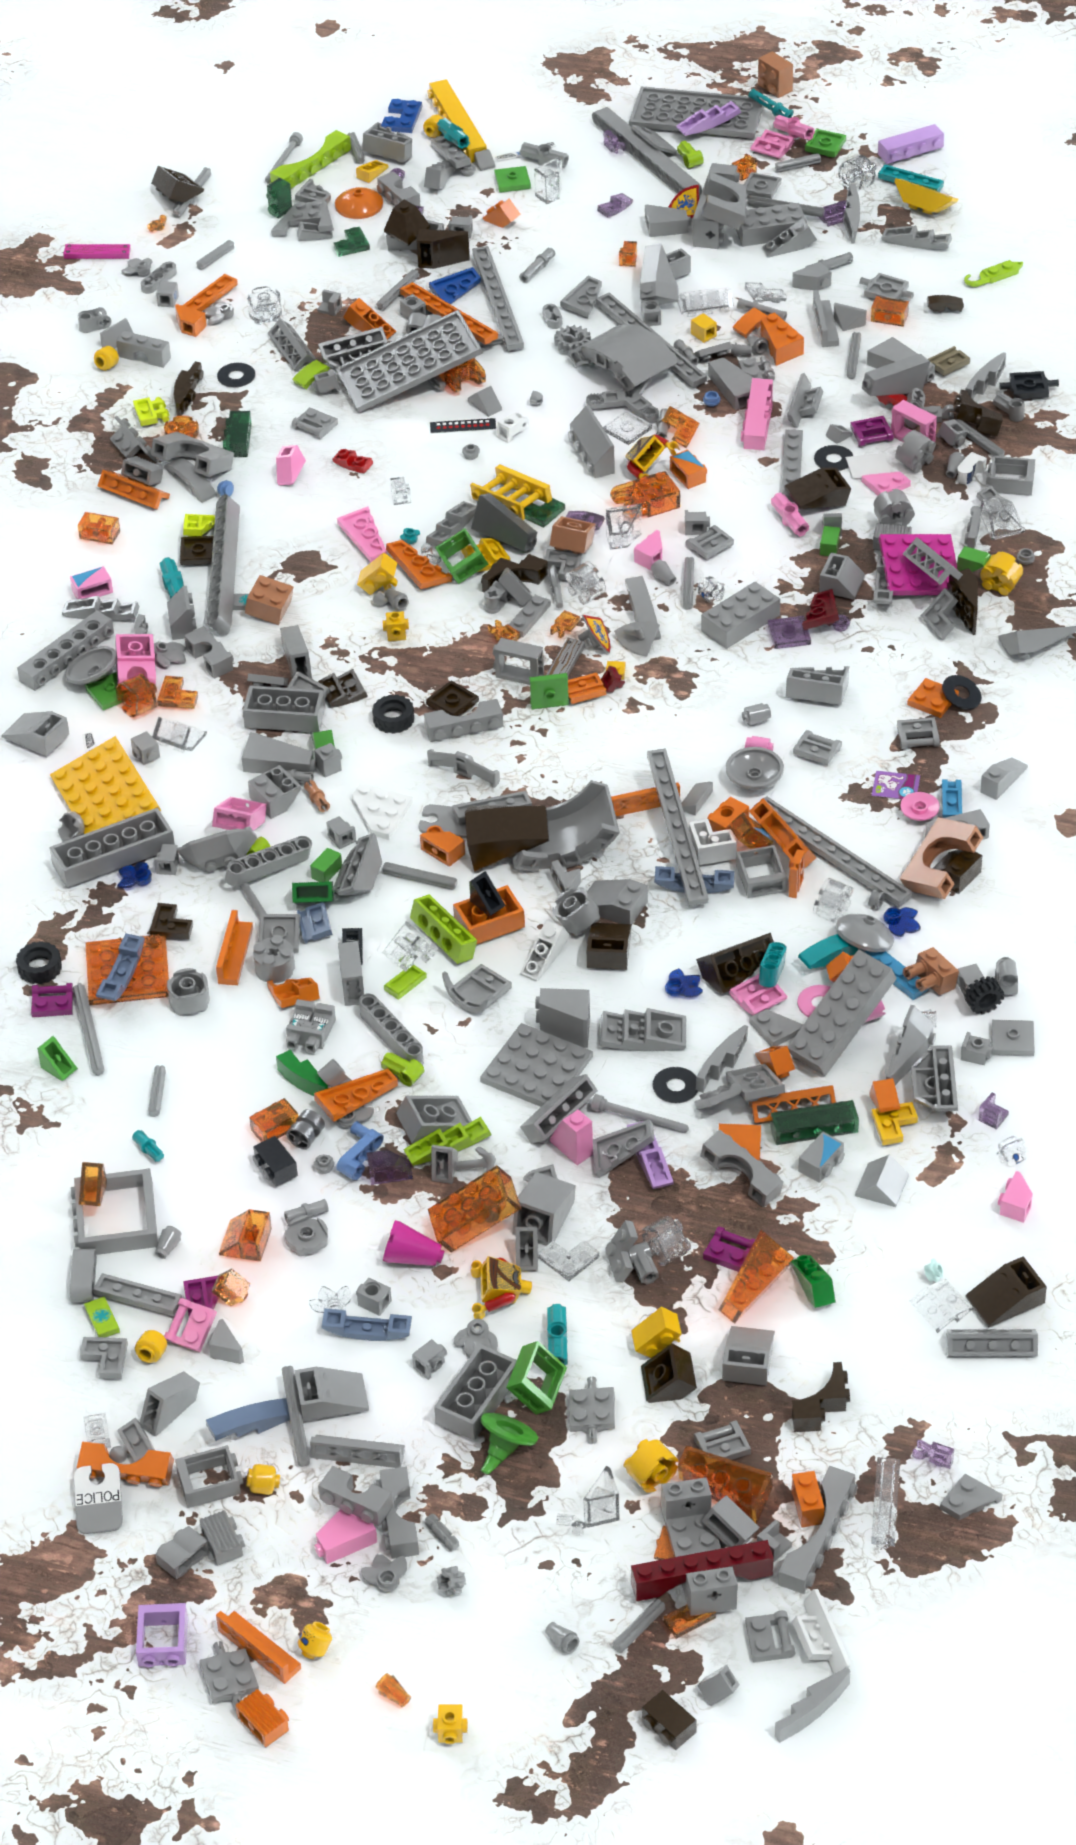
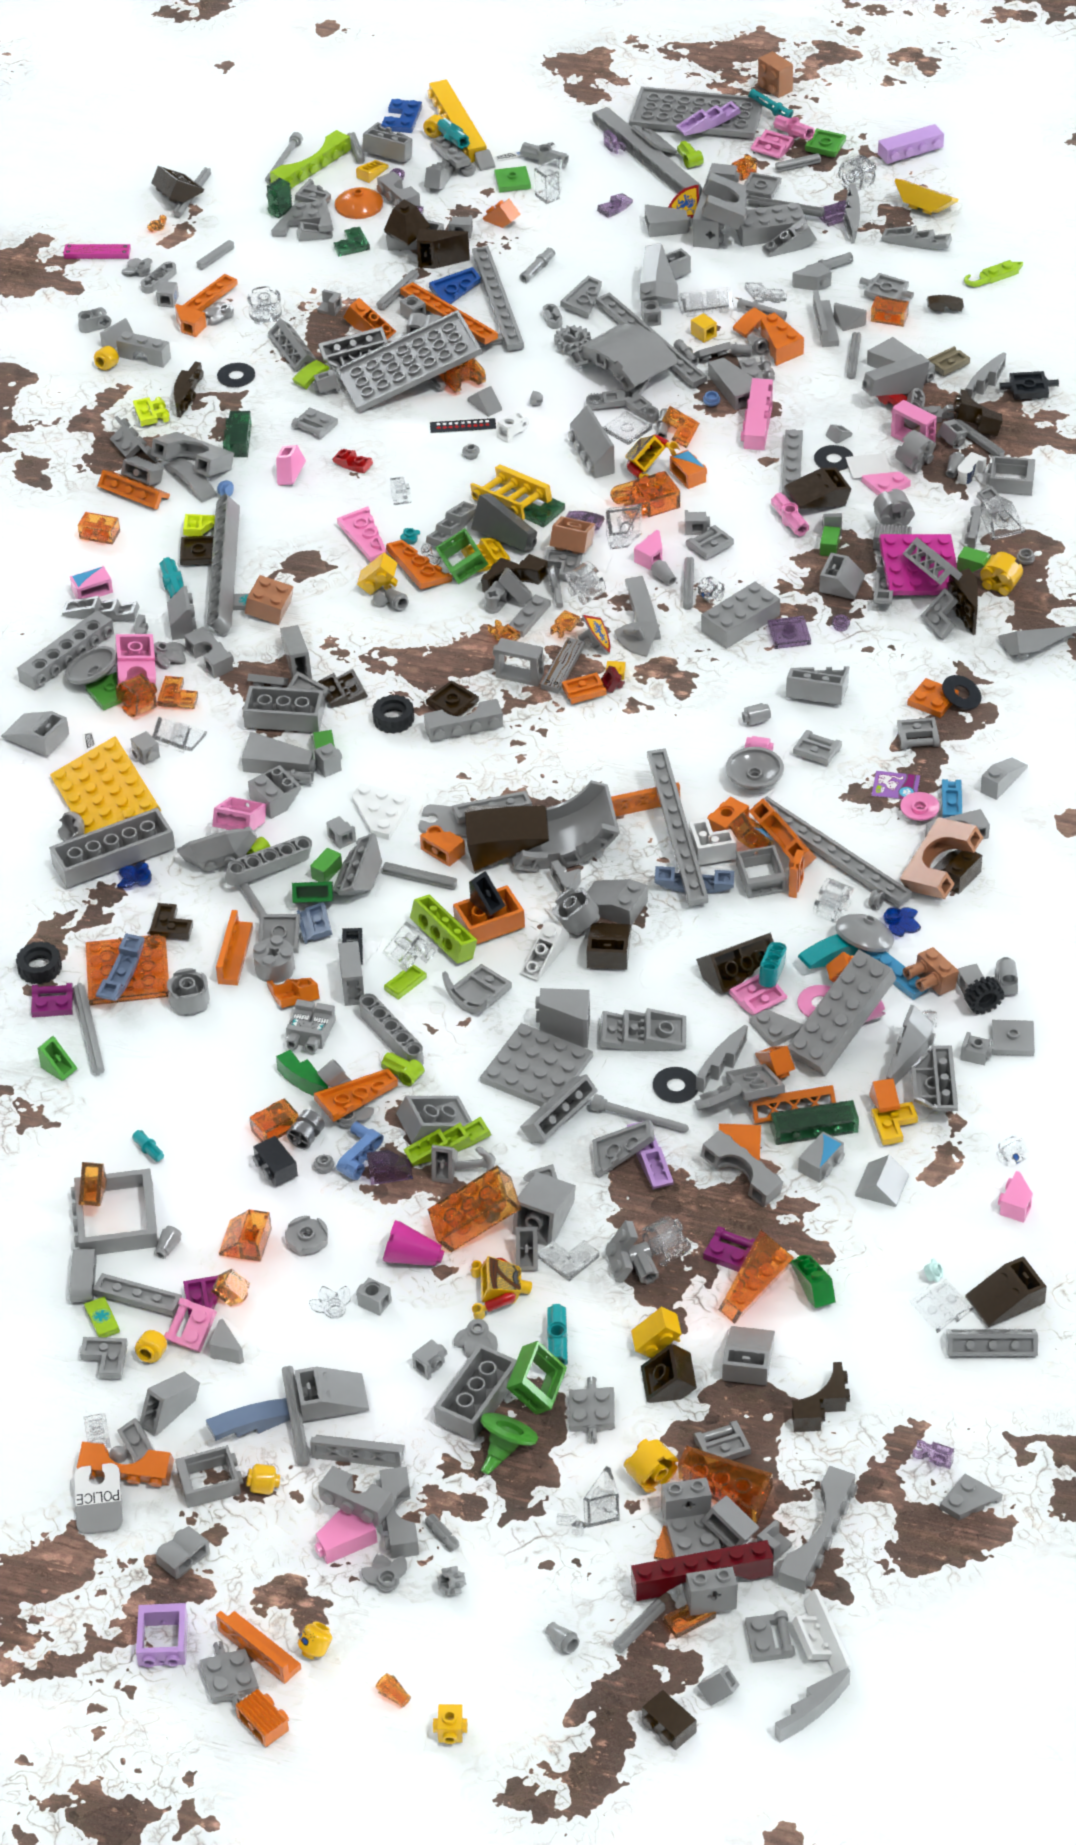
(157, 1090): light grey axle -> none
(167, 860): light grey brick -> none
(185, 423): clear orange plate -> none
(222, 1538): light grey brick -> none
(307, 1209): light grey pin -> none
(316, 796): nougat pin -> none
(366, 1328): sand blue slope -> none
(395, 626): yellow brick -> none
(463, 765): light grey plate -> none
(549, 691): bright green plate -> none
(574, 1137): bright pink slope -> none
(628, 254): clear orange brick -> none
(683, 984): clear blue plate -> none
(697, 797): light grey slope -> none
(804, 400): light grey bracket -> none
(807, 1498): orange brick -> none
(822, 610): dark red wing -> none
(870, 427): magenta plate -> none
(885, 1502): clear slope -> none
(889, 173): teal plate -> none
(991, 1113): clear purple panel -> none
(1013, 407): light grey piece -> none

